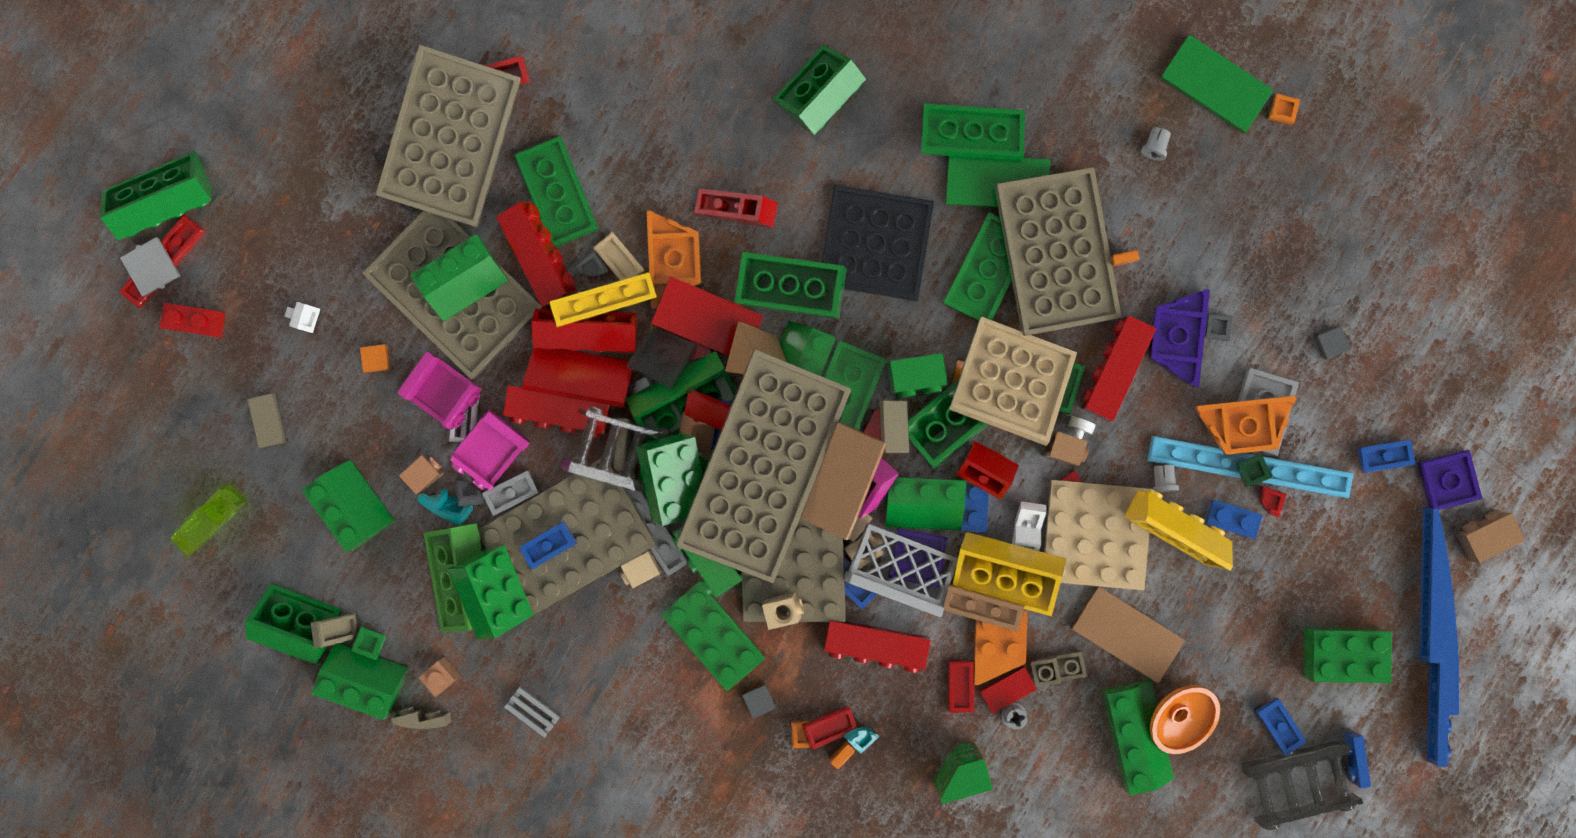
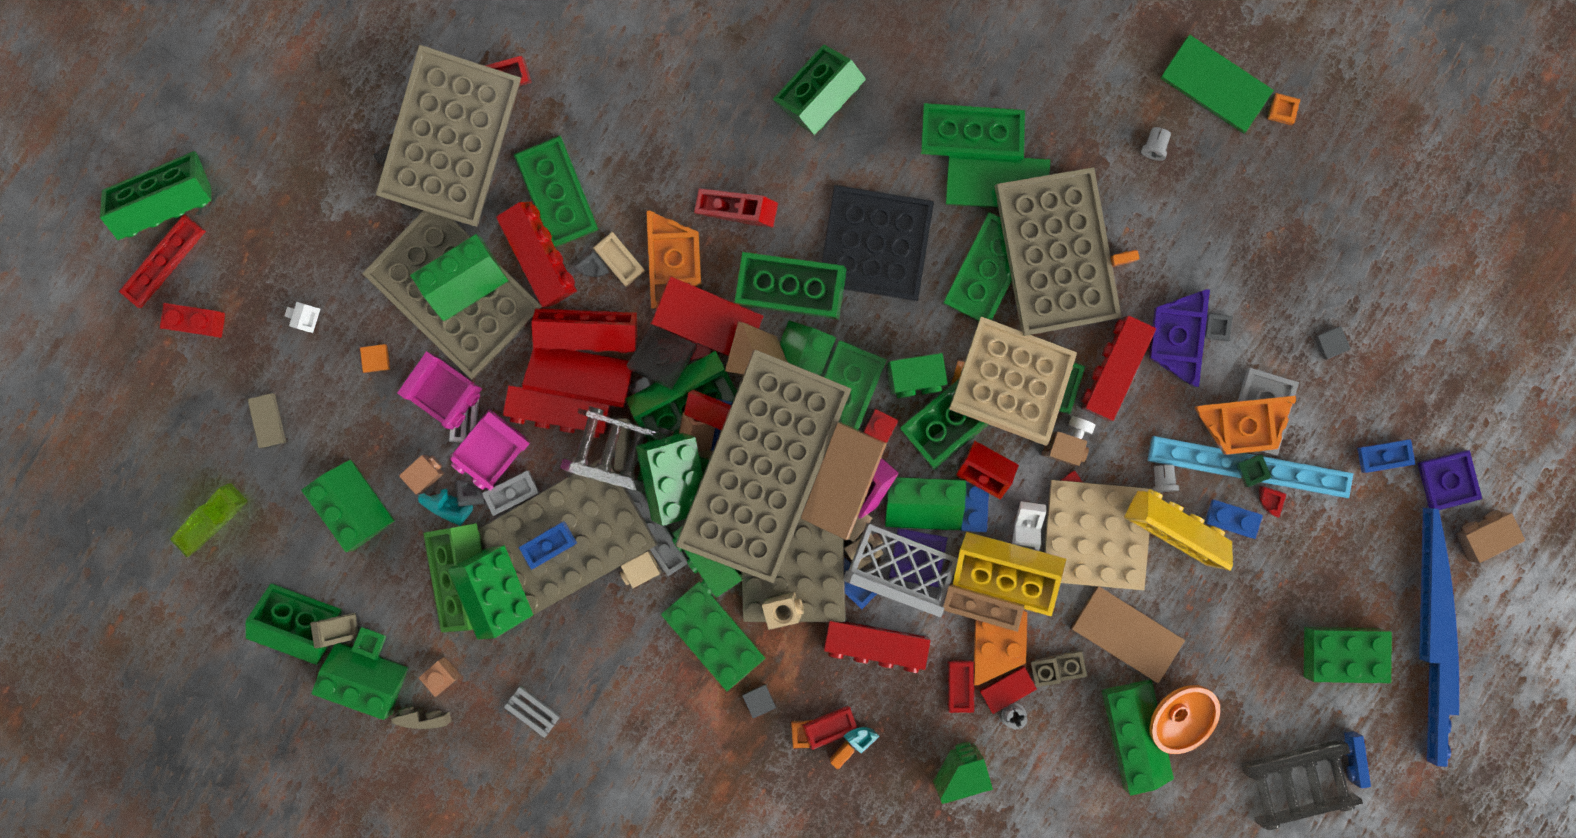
(150, 266): light grey piece -> none
(602, 299): yellow fence -> none
(894, 426): dark tan tile -> none
(1281, 726): blue plate -> none

